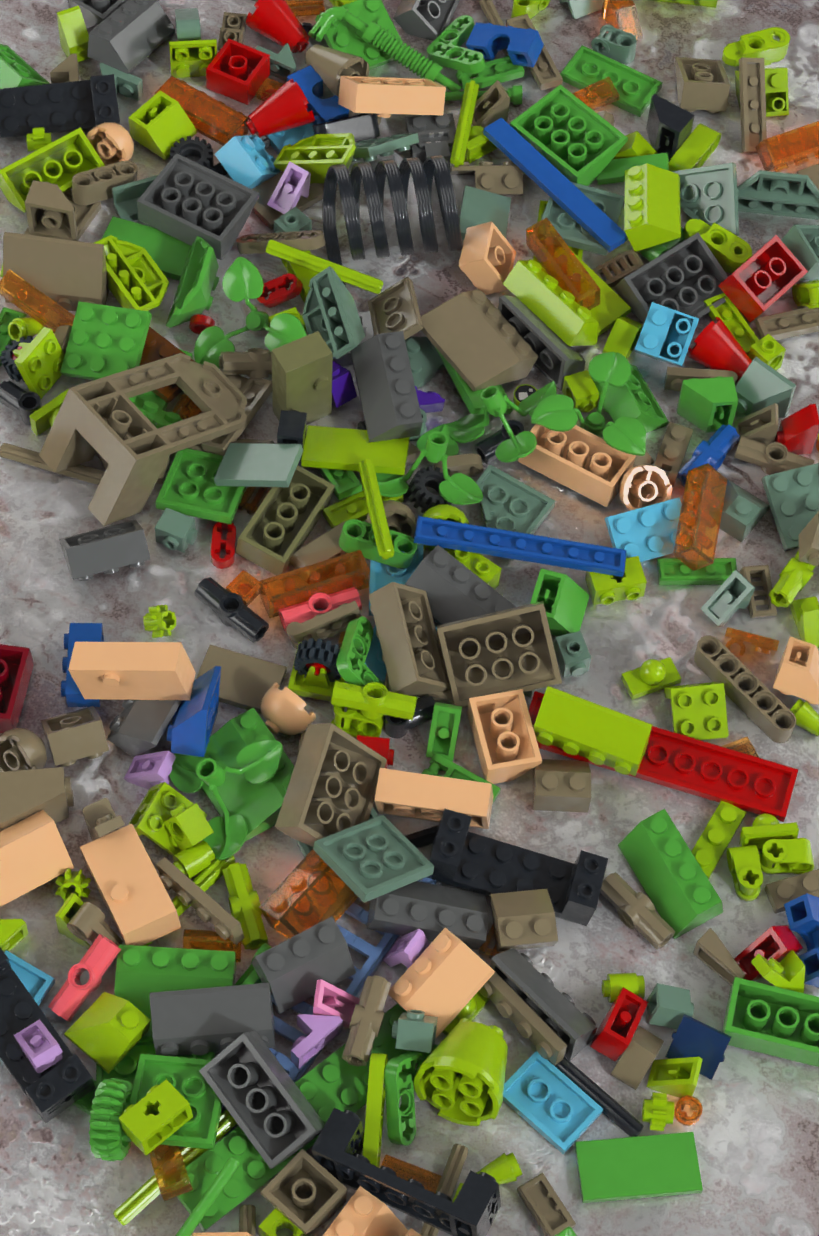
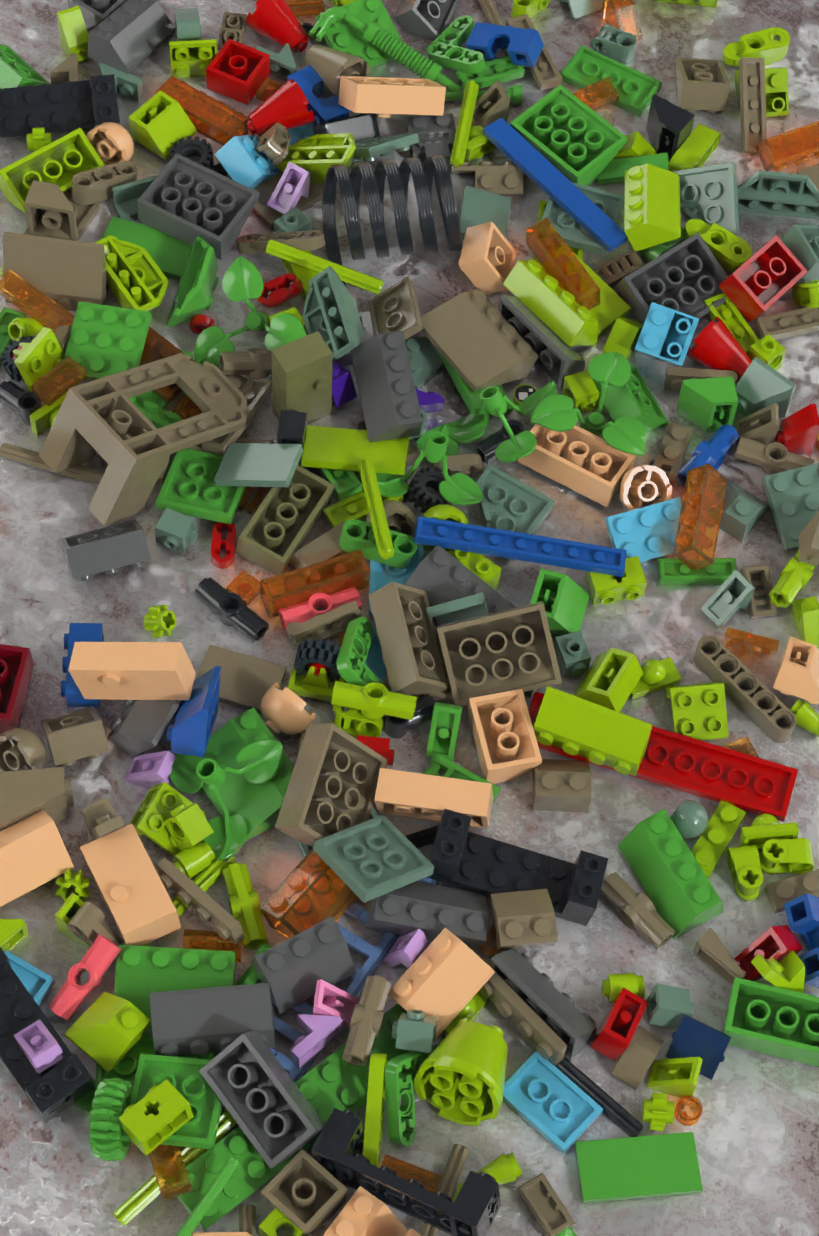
(59, 380): none -> clear orange plate
(275, 143): none -> dark tan piece
(459, 609): none -> sand green panel
(610, 679): none -> lime slope
(690, 818): none -> sand green piece

